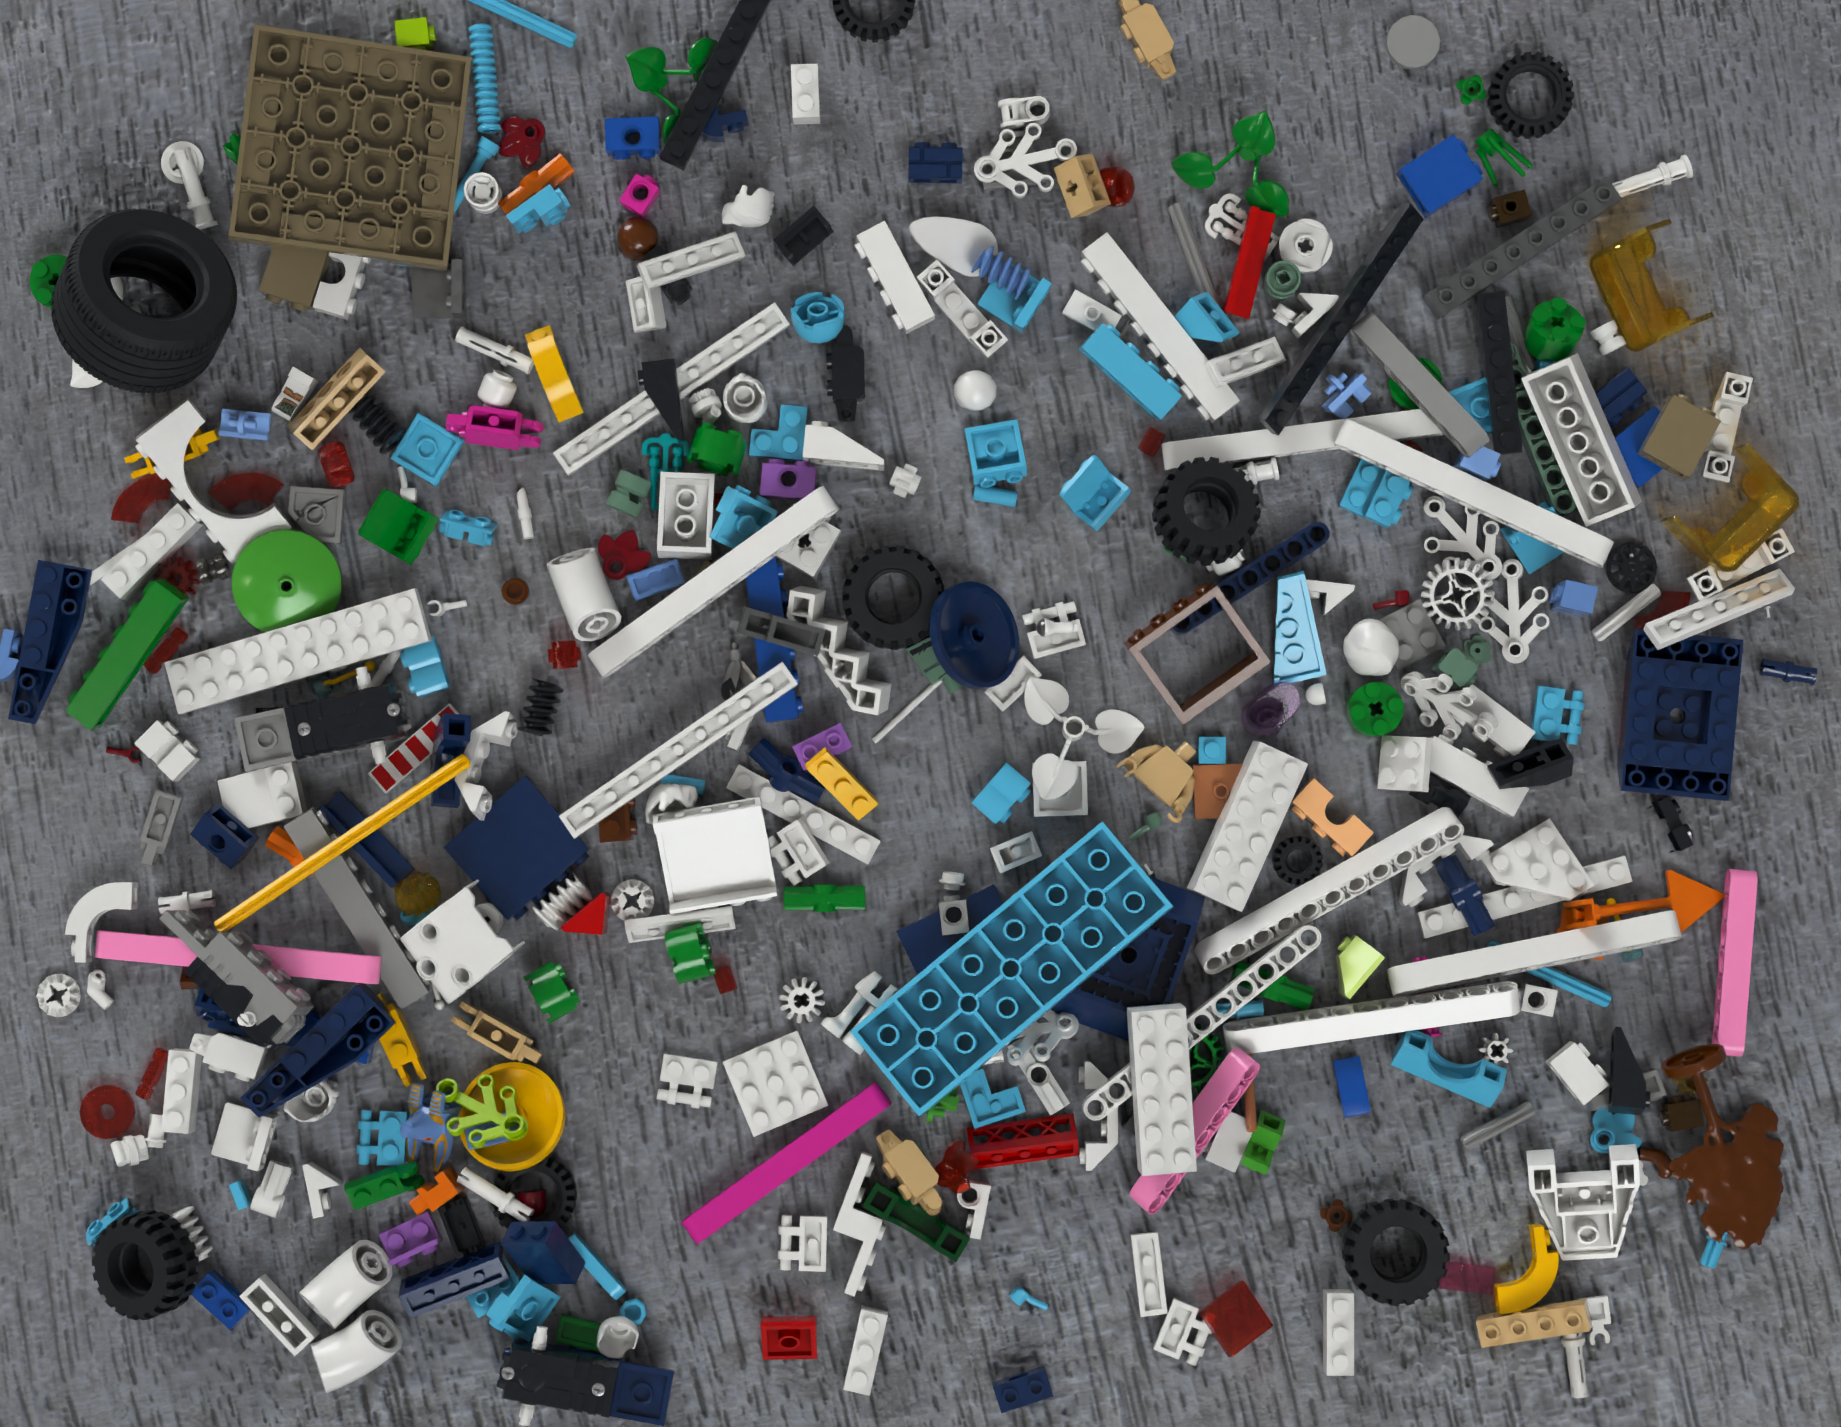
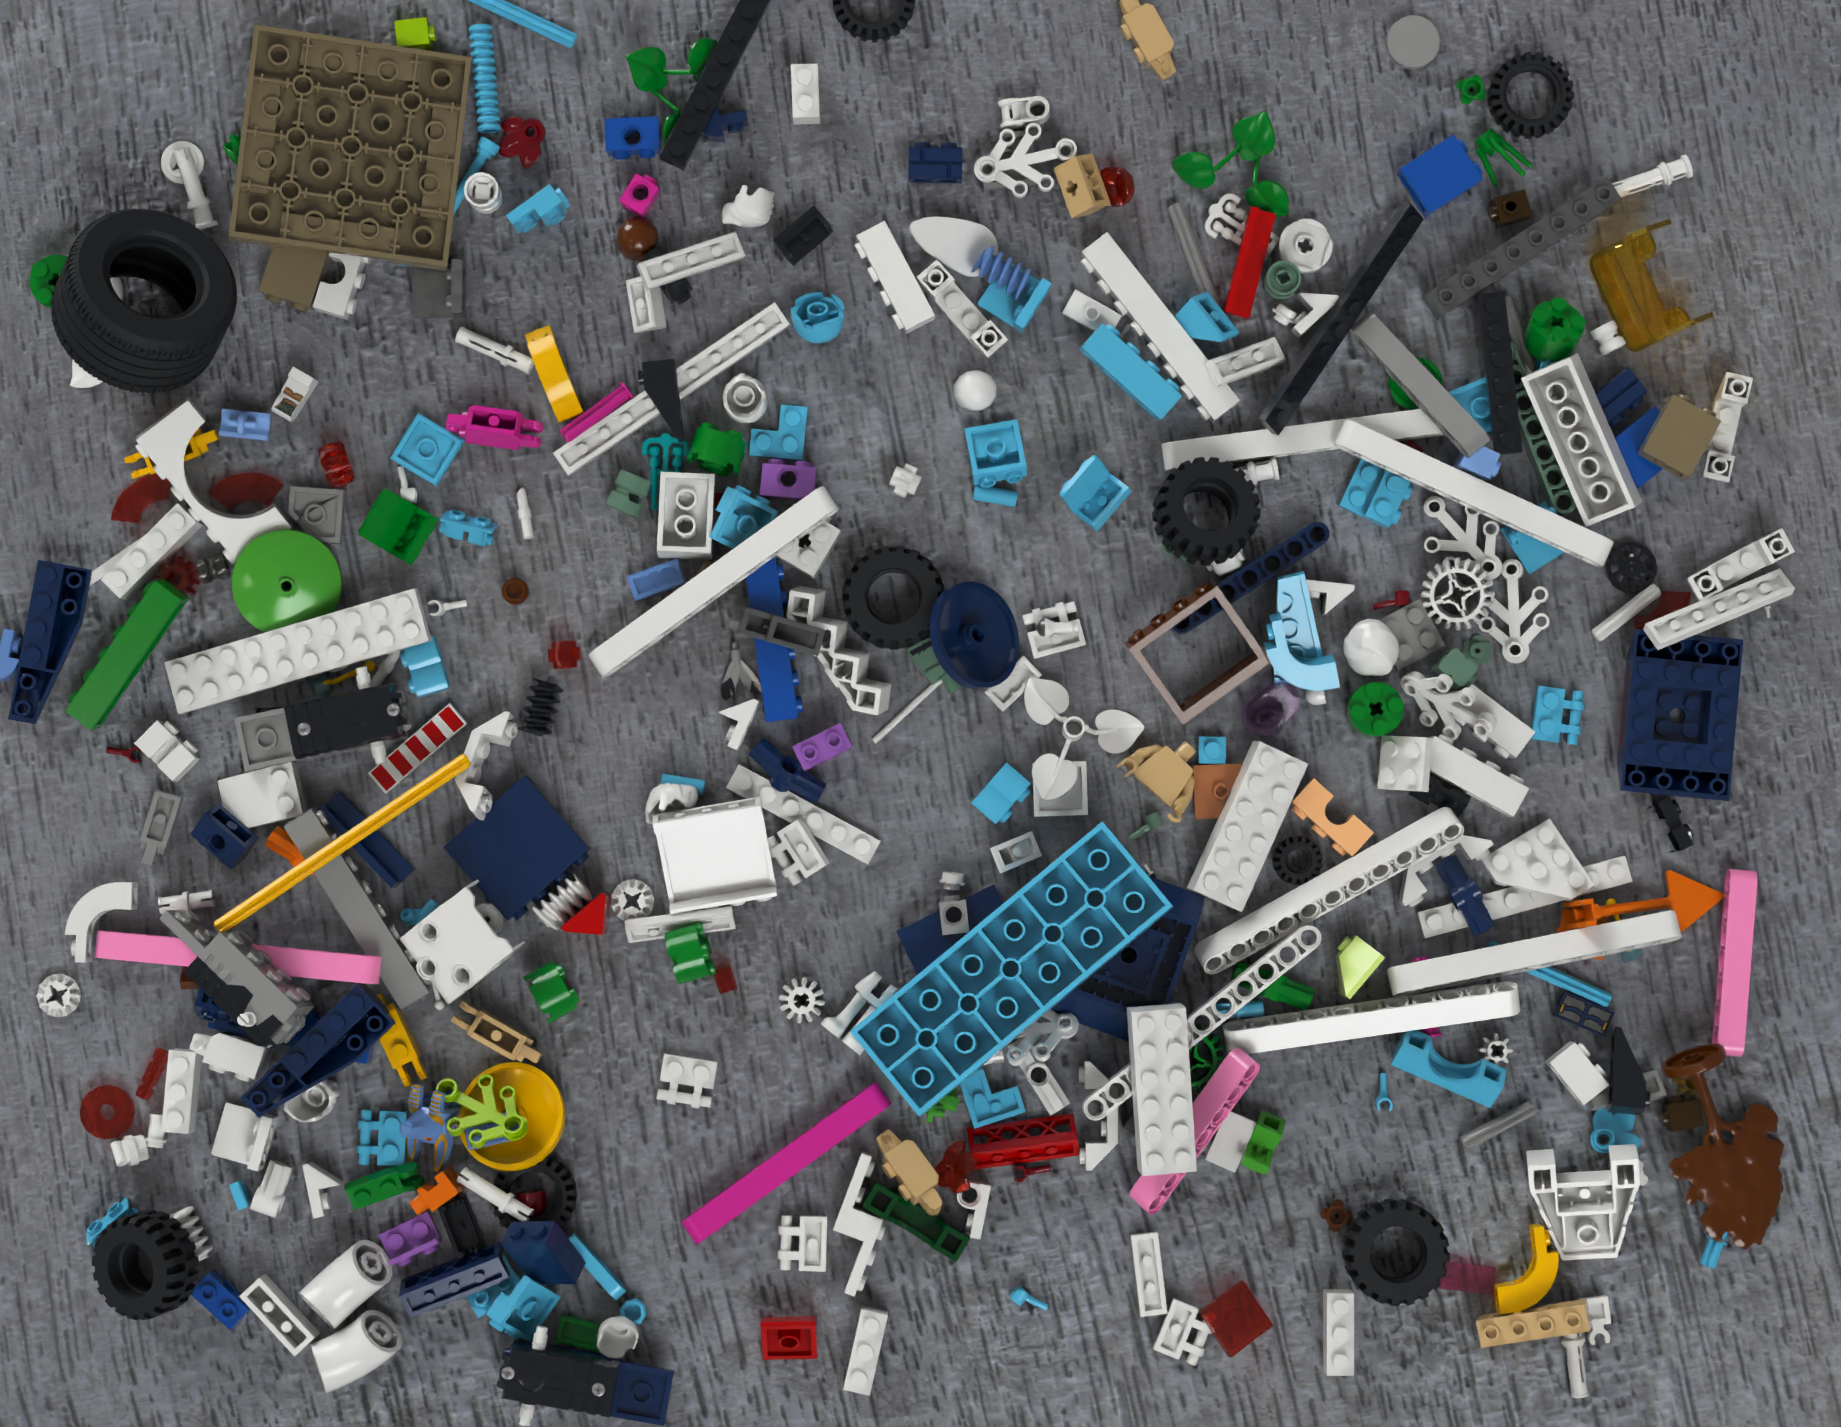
(96, 988): white arm -> none
(166, 650): clear red axle -> none
(336, 398): tan brick -> none
(377, 423): black piece -> none
(417, 894): clear yellow gear -> none
(449, 742): dark blue arch -> none
(497, 390): white head -> none
(552, 173): orange piece -> none
(584, 594): white brick -> none
(596, 412): none -> dark pink axle
(619, 825): reddish brown bracket -> none
(625, 552): dark red plate -> none
(678, 750): white plate -> none
(706, 405): white piece -> none
(775, 1083): white plate -> none
(824, 898): green piece -> none
(830, 447): white slope -> none
(841, 783): yellow plate -> none
(847, 375): black hinge -> none
(1022, 1389): dark blue brick -> none
(1030, 1171): none -> dark red hand
(1151, 442): clear red hinge -> none
(1250, 1107): nougat bar -> none
(1302, 672): none -> medium azure arch
(1351, 1087): blue slope -> none
(1353, 386): light blue hips -> none
(1383, 1093): none -> medium azure hand
(1534, 767): black slope -> none
(1547, 999): white brick -> none
(1573, 598): medium blue brick -> none
(1583, 1014): none -> tile
(1659, 1158): reddish brown arm -> none
(1769, 507): clear yellow windscreen -> none
(1788, 671): dark blue pin -> none

